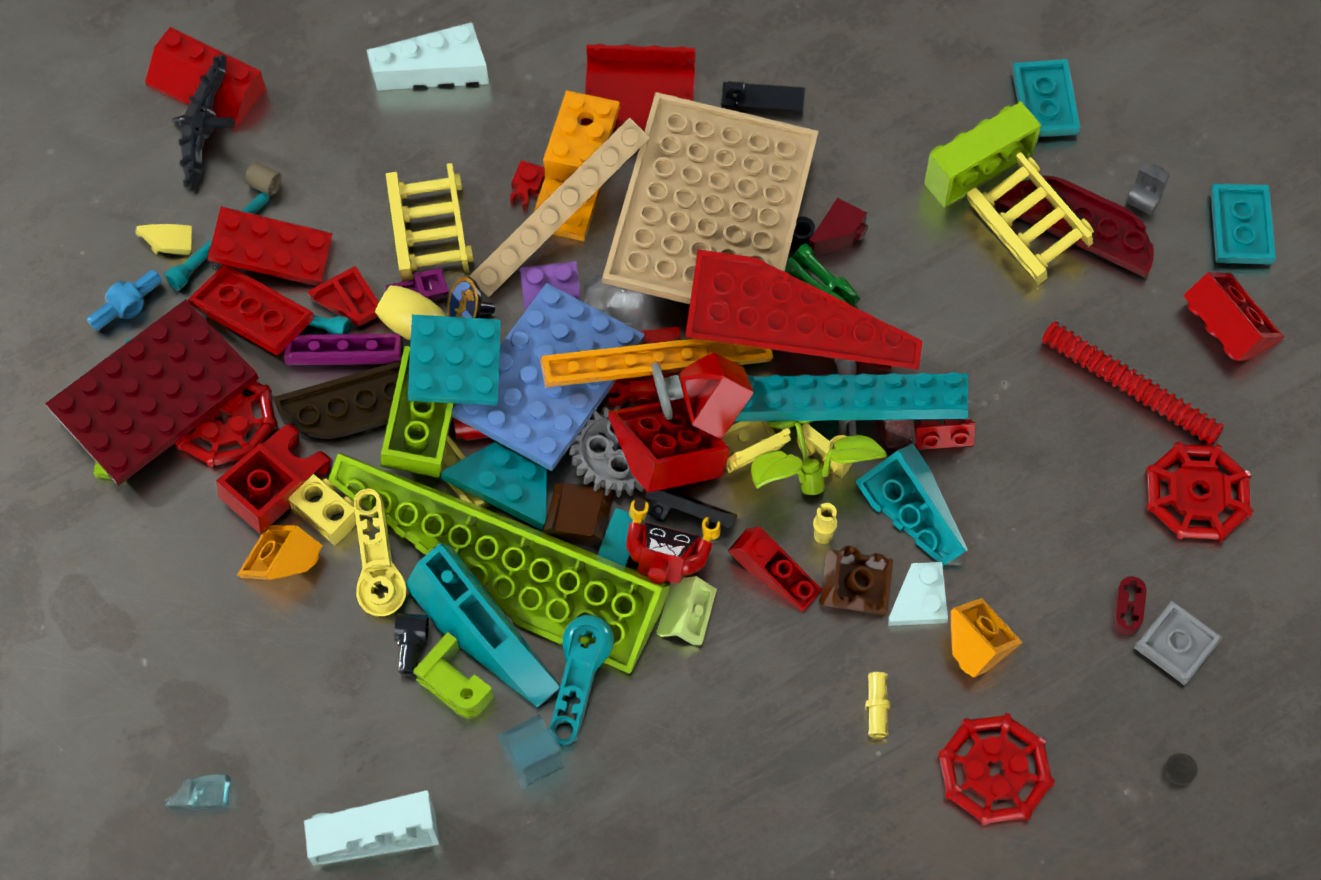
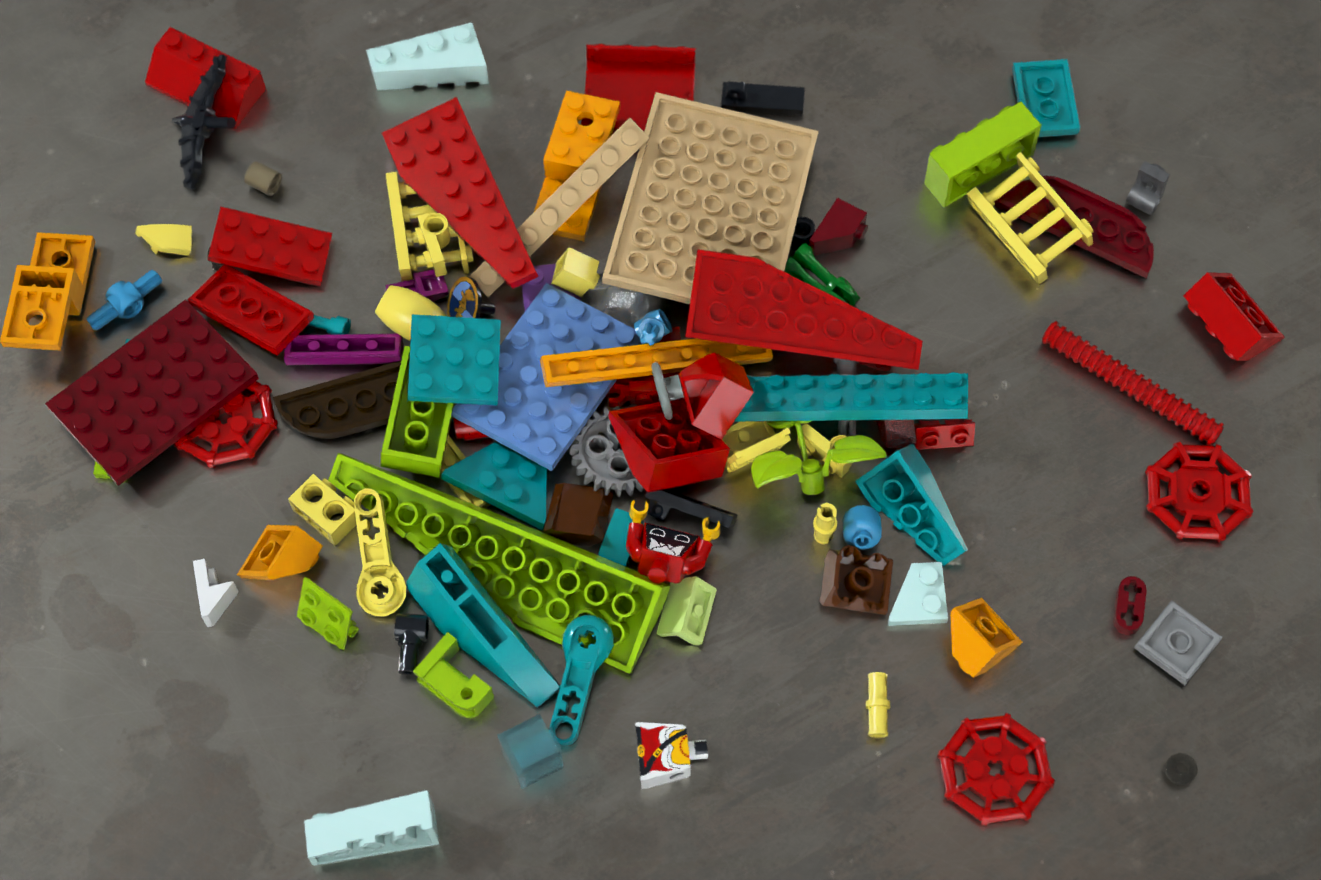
(47, 291): none -> light orange bracket
(178, 275): teal piece -> none
(202, 793): clear light blue slope -> none
(213, 597): none -> white slope
(268, 476): red brick -> none
(325, 614): none -> lime hinge
(347, 297): red wing -> none
(433, 241): none -> light yellow plate
(449, 173): none -> red wing
(526, 181): red plate -> none
(576, 272): none -> light yellow brick
(653, 327): none -> dark azure axle
(666, 753): none -> torso
(774, 567): red slope -> none
(862, 527): none -> dark azure head
(1242, 224): teal plate -> none

